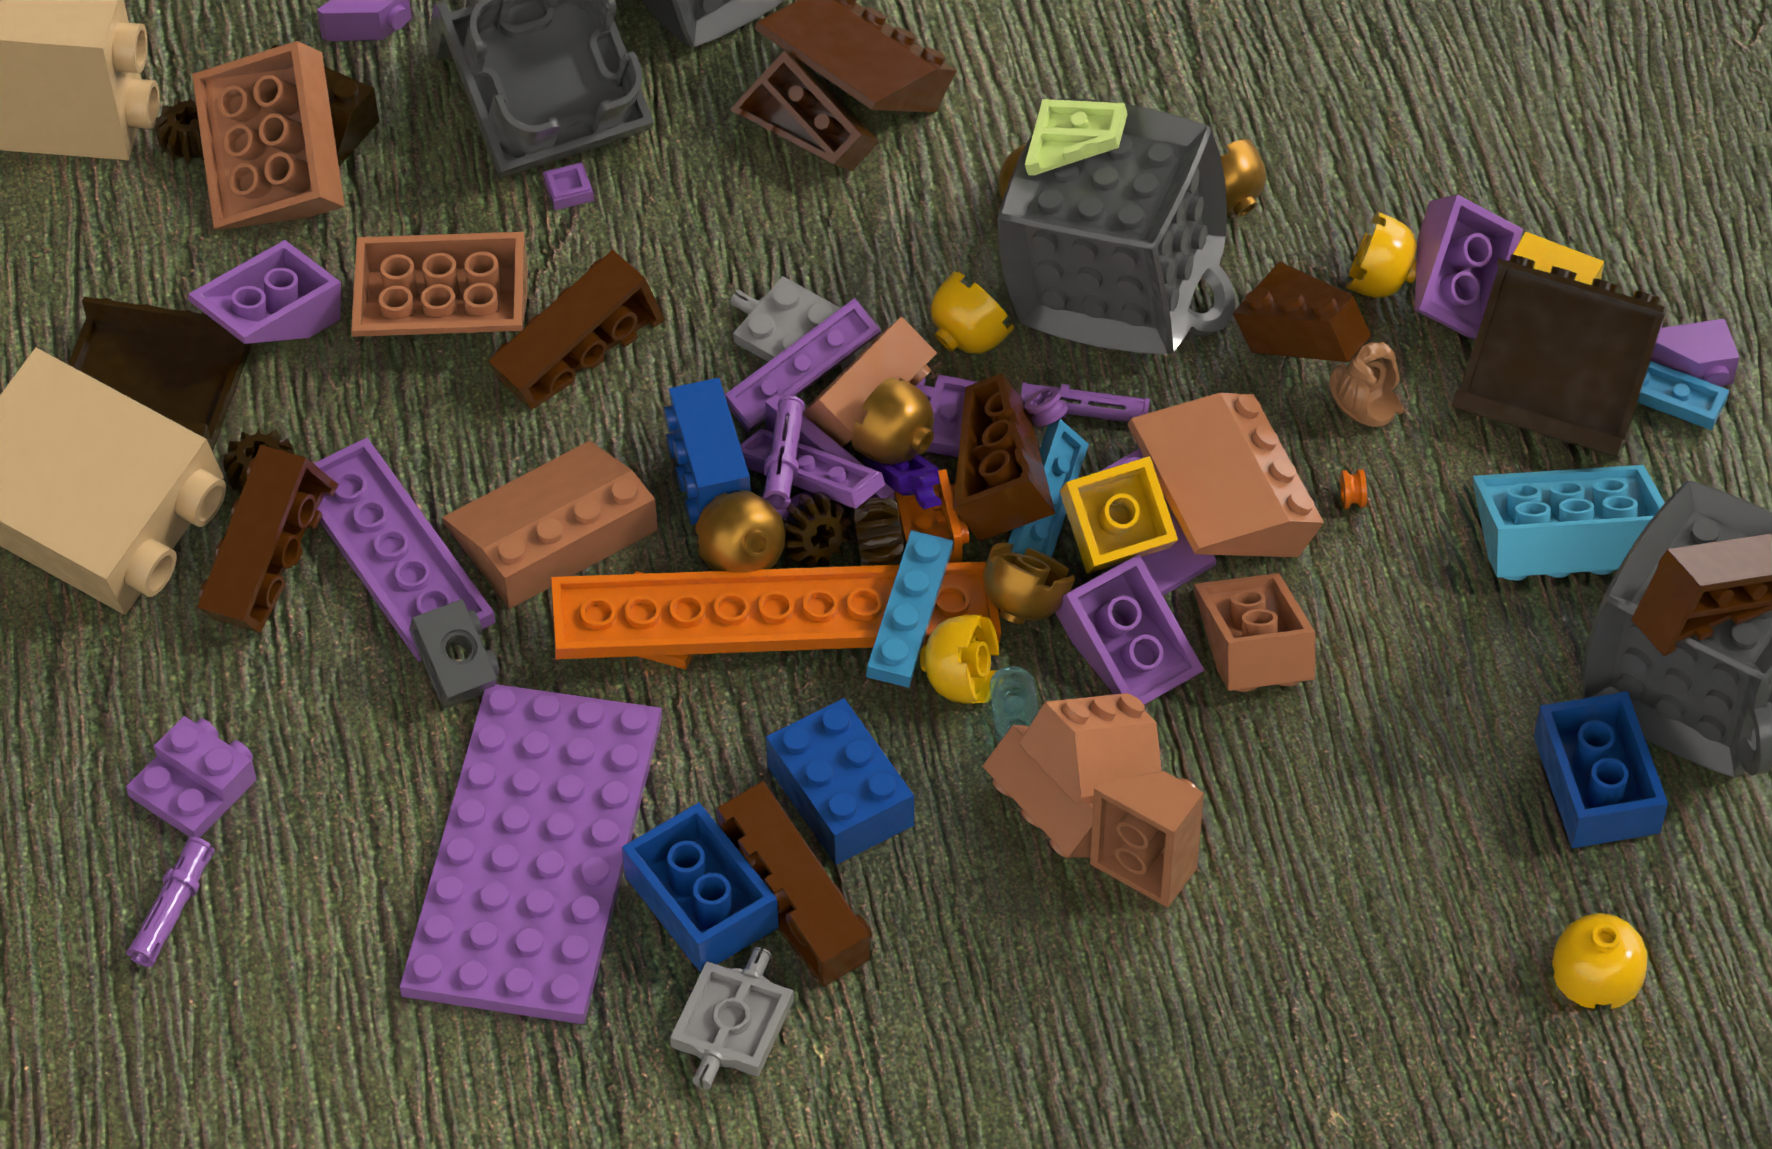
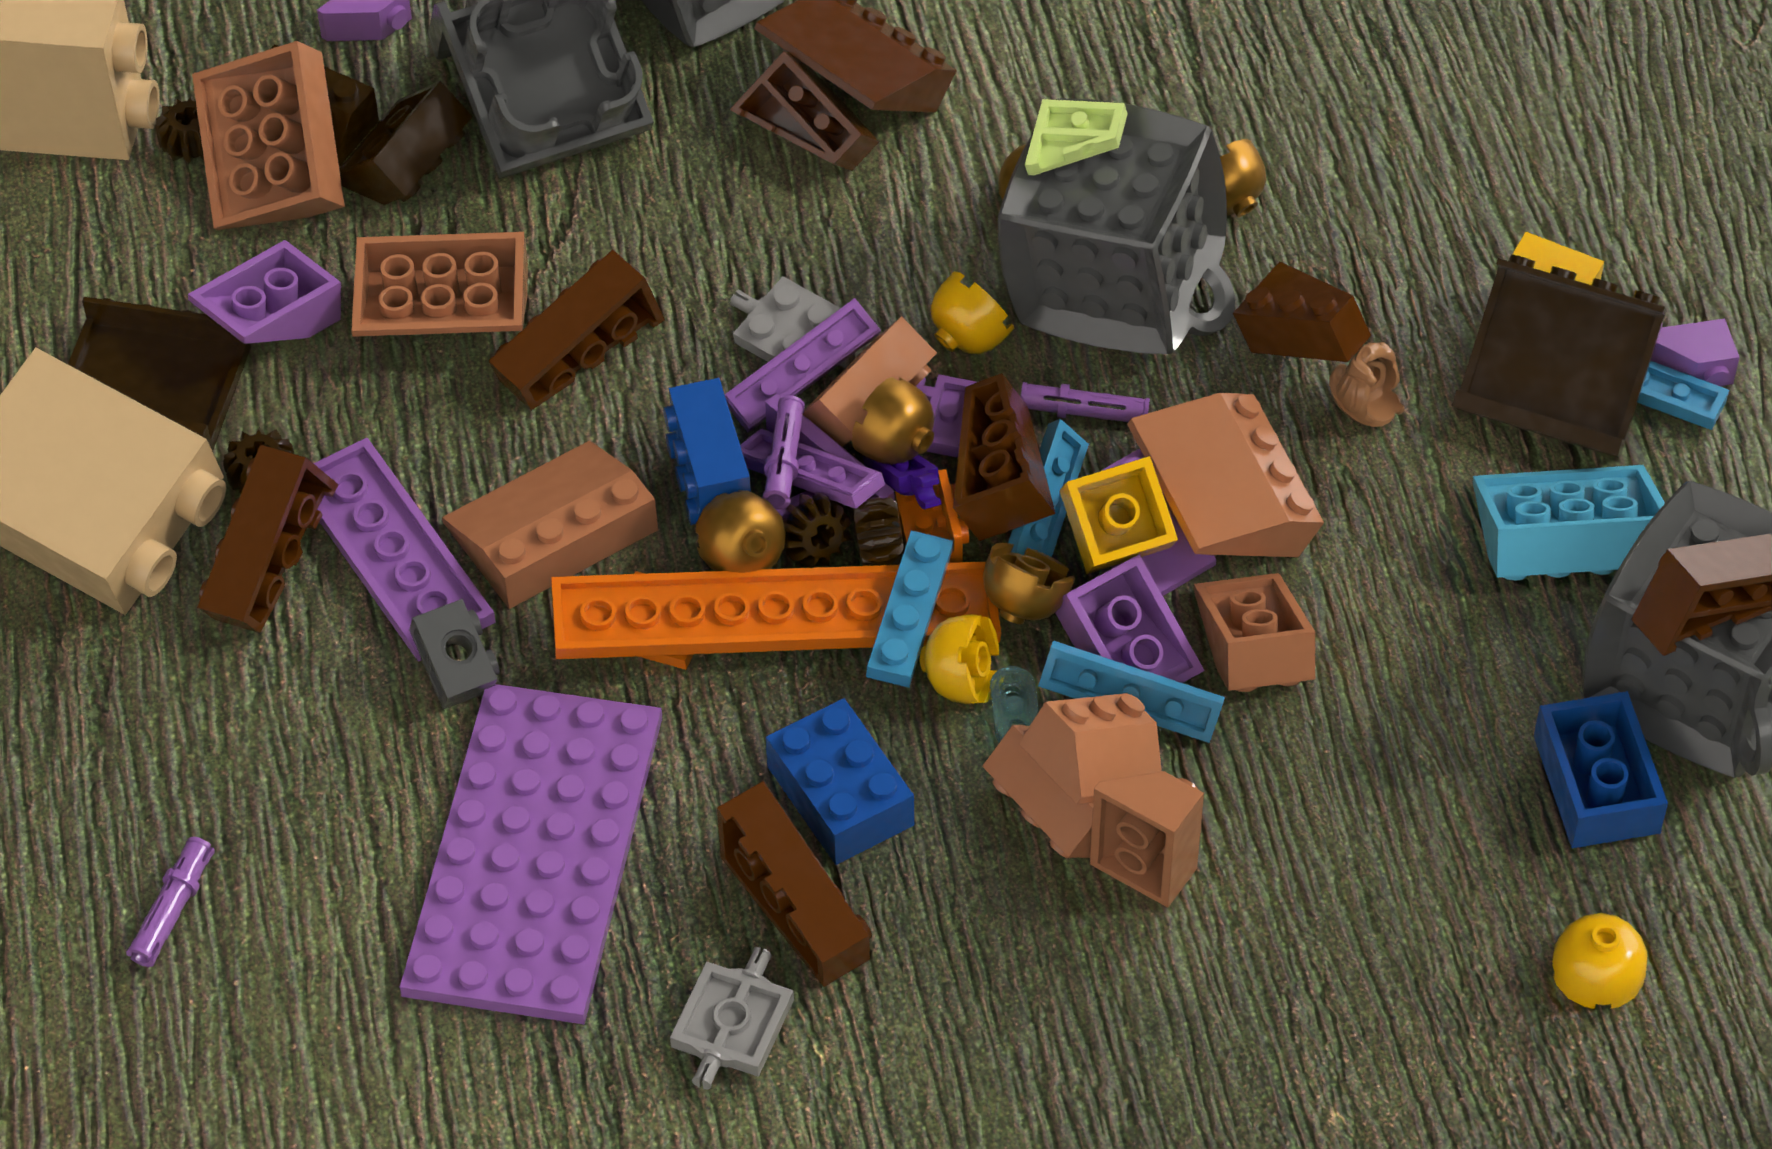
(193, 777): medium lavender plate -> none
(405, 145): none -> dark brown slope
(568, 186): medium lavender tile -> none
(700, 887): blue brick -> none
(1046, 406): medium lavender bush -> none
(1165, 700): none -> dark azure plate
(1353, 489): orange bush -> none
(1384, 259): yellow cylinder -> none
(1459, 261): medium lavender slope -> none

